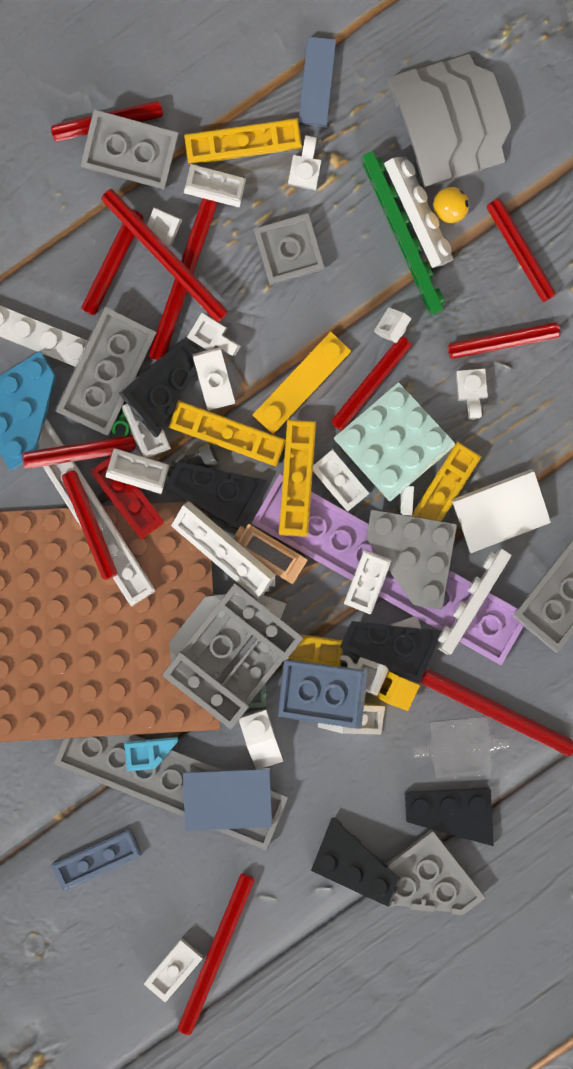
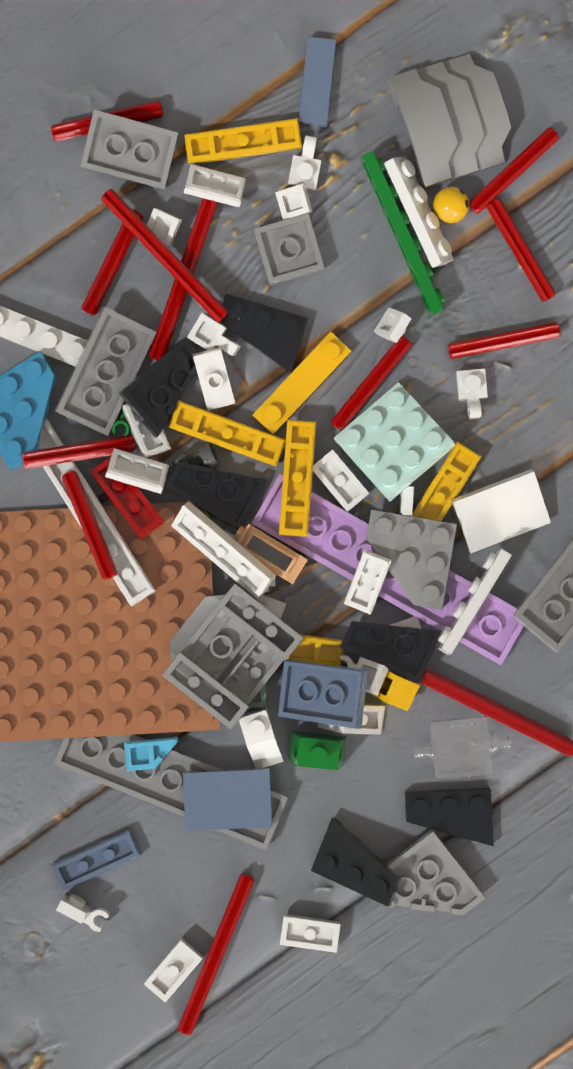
(75, 908): none -> white plate
(266, 328): none -> black wing
(293, 201): none -> white plate
(310, 933): none -> white plate
(317, 750): none -> green torso
(513, 170): none -> red axle

